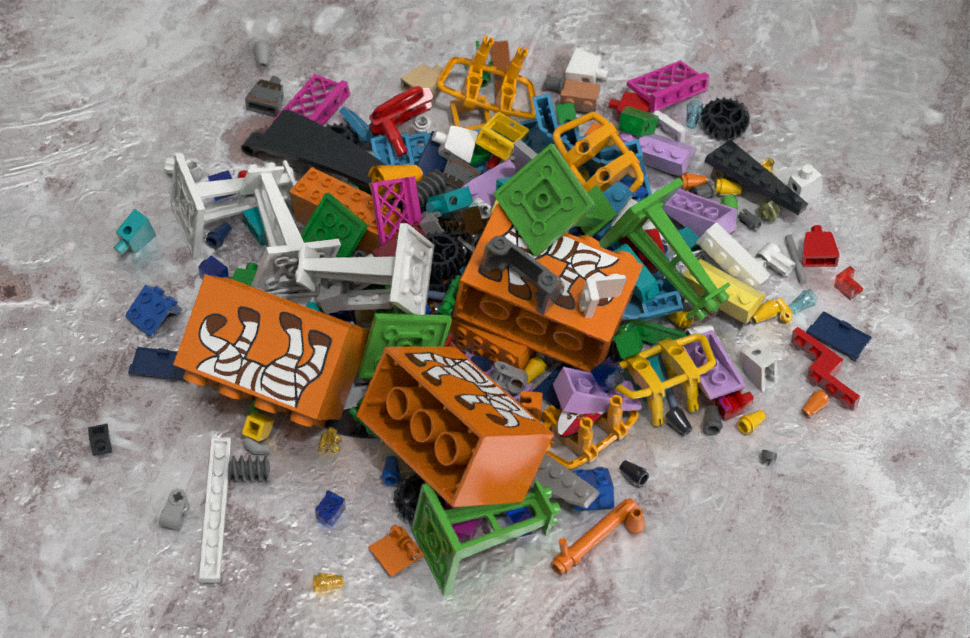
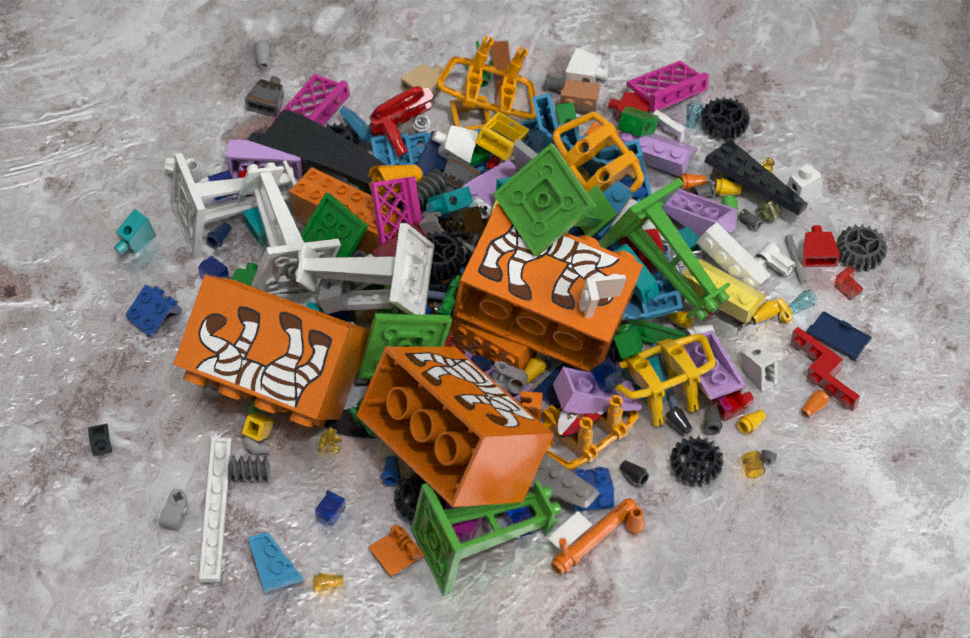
(149, 363): dark blue door -> none
(245, 153): none -> lavender slope
(272, 564): none -> dark azure wing
(502, 253): dark grey windscreen -> none
(571, 530): none -> white slope
(694, 468): none -> black gear
(753, 464): none -> clear yellow wheel
(863, 242): none -> dark grey gear

